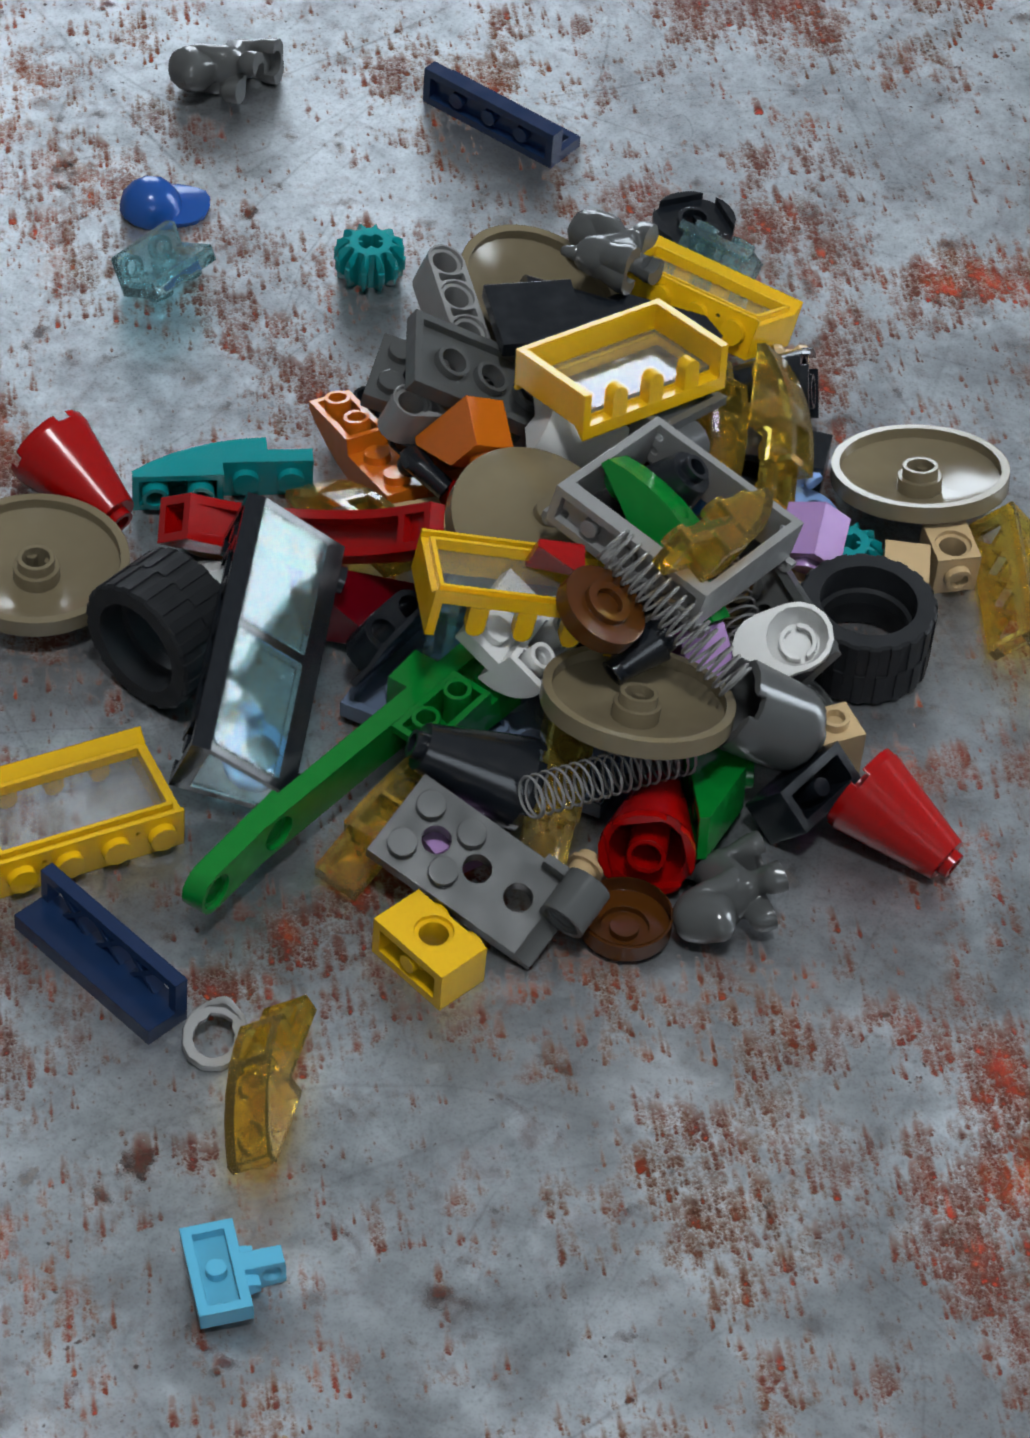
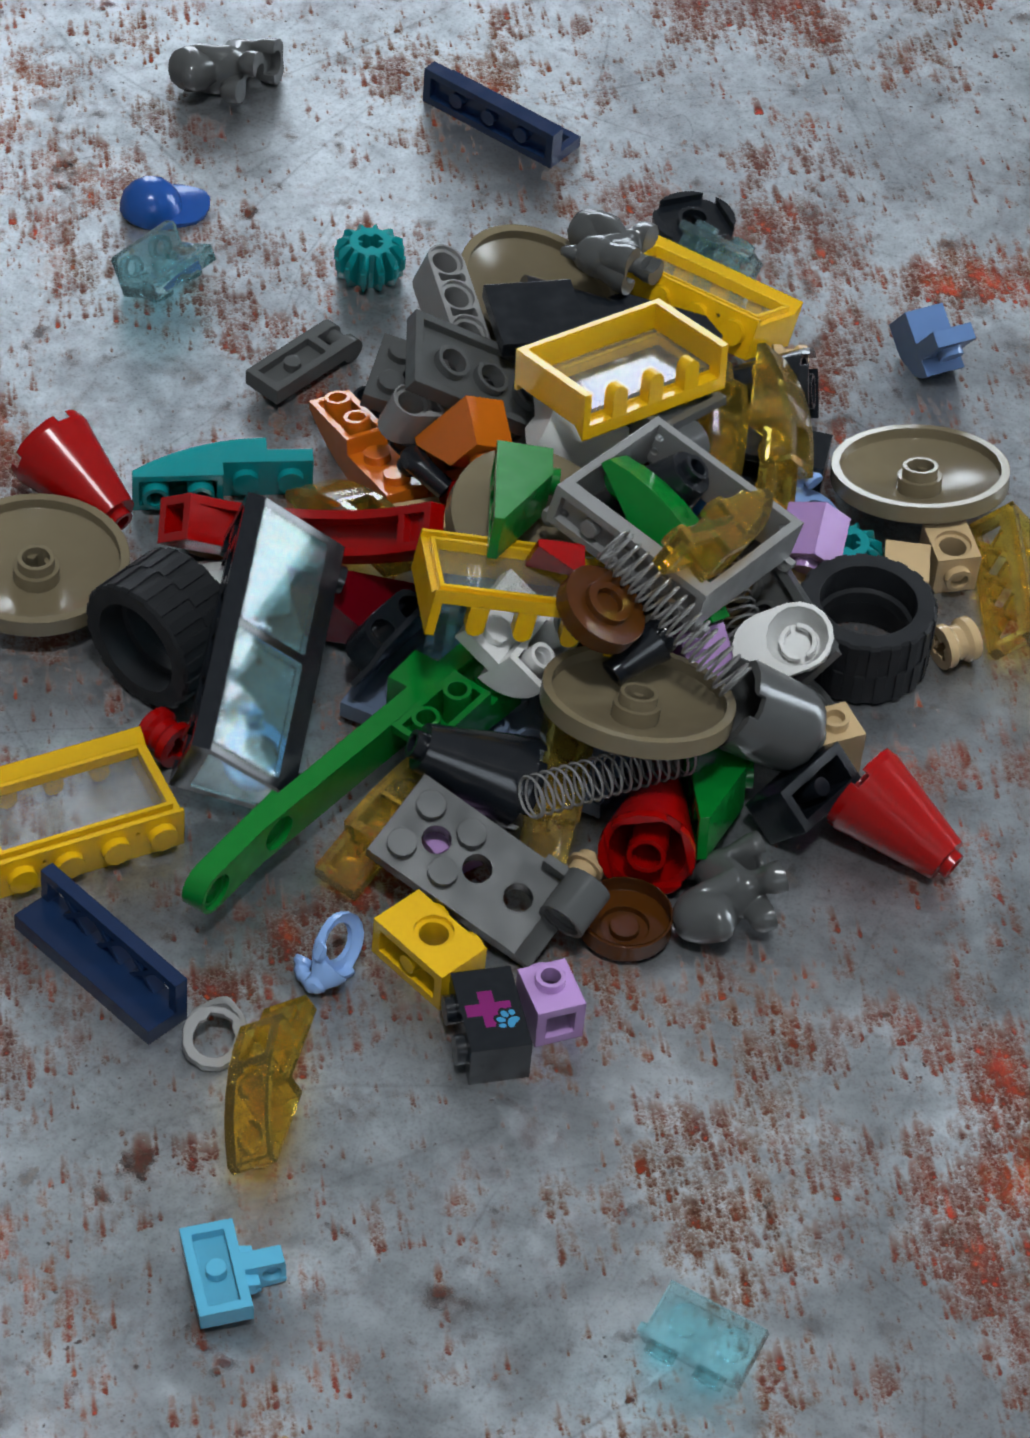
(163, 735): none -> red wheel
(302, 361): none -> dark grey plate
(333, 972): none -> light blue piece
(487, 1025): none -> black brick
(518, 492): none -> green slope
(551, 1002): none -> lavender brick
(702, 1336): none -> clear light blue bracket
(929, 342): none -> medium blue brick
(956, 643): none -> tan wheel

